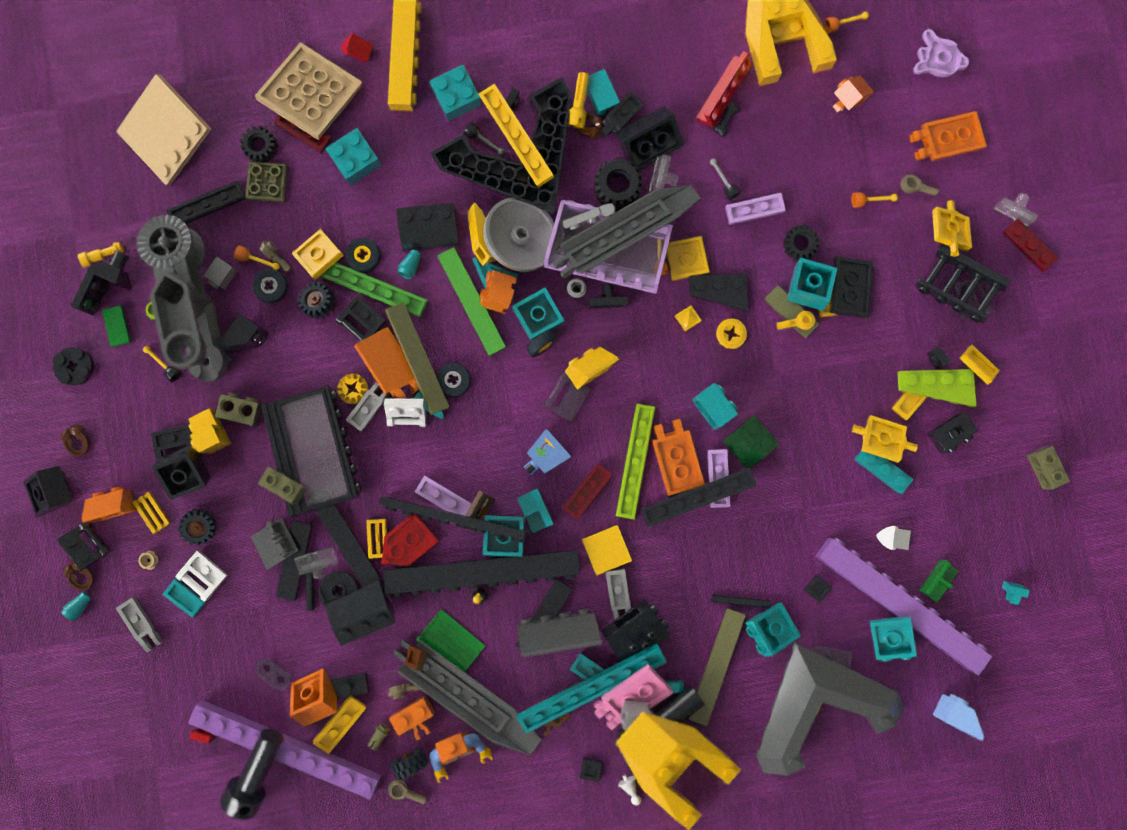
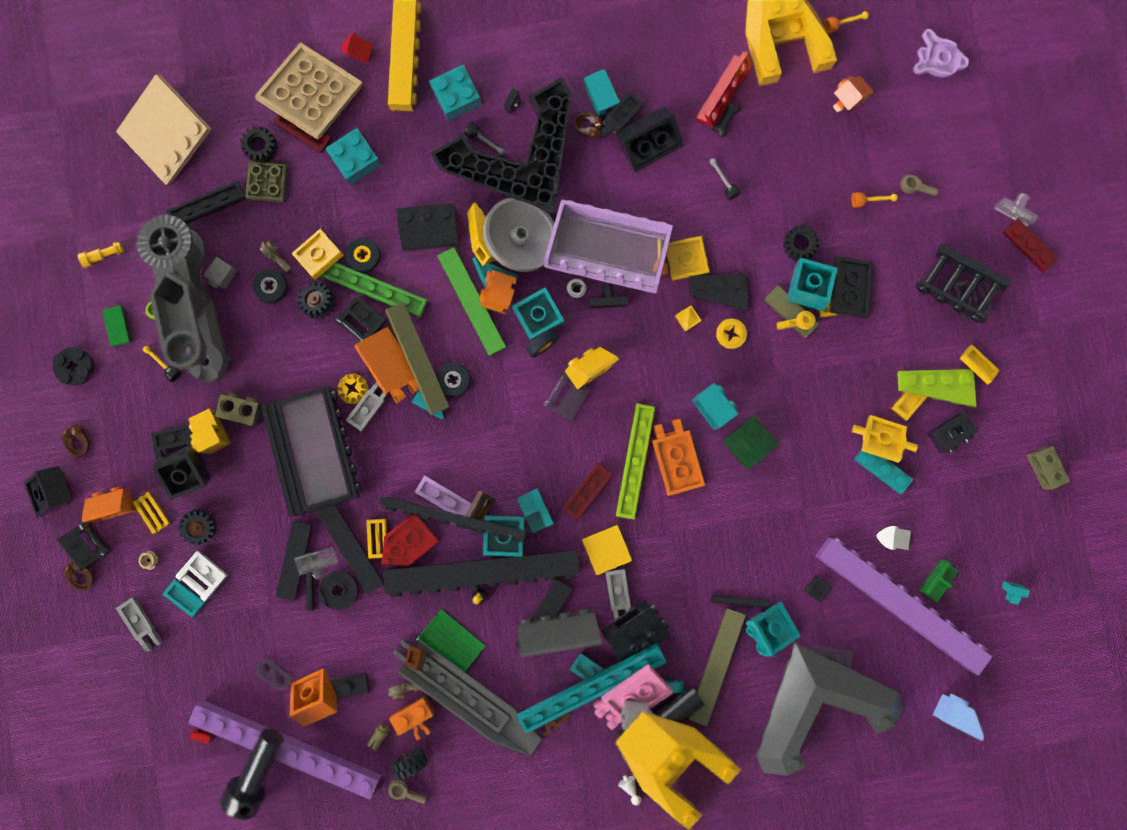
(76, 607): teal cone -> none
(97, 280): black plate -> none
(243, 254): hinge -> none
(243, 336): black slope -> none
(274, 543): dark grey hinge -> none
(282, 485): olive brick -> none
(339, 724): yellow plate -> none
(360, 613): black slope -> none
(405, 412): white plate -> none
(409, 265): teal cone -> none
(454, 749): torso -> none
(516, 135): yellow plate -> none
(546, 454): medium blue torso -> none
(577, 114): yellow piece -> none
(590, 216): light grey hinge -> none
(591, 769): black tile -> none
(621, 169): black tyre -> none
(625, 228): dark grey hinge -> none
(661, 174): clear tile -> none
(699, 497): black plate -> none
(718, 469): lavender plate -> none
(755, 208): lavender plate -> none
(893, 638): teal plate -> none
(937, 357): black plate -> none
(949, 137): orange tile -> none
(952, 228): yellow plate -> none

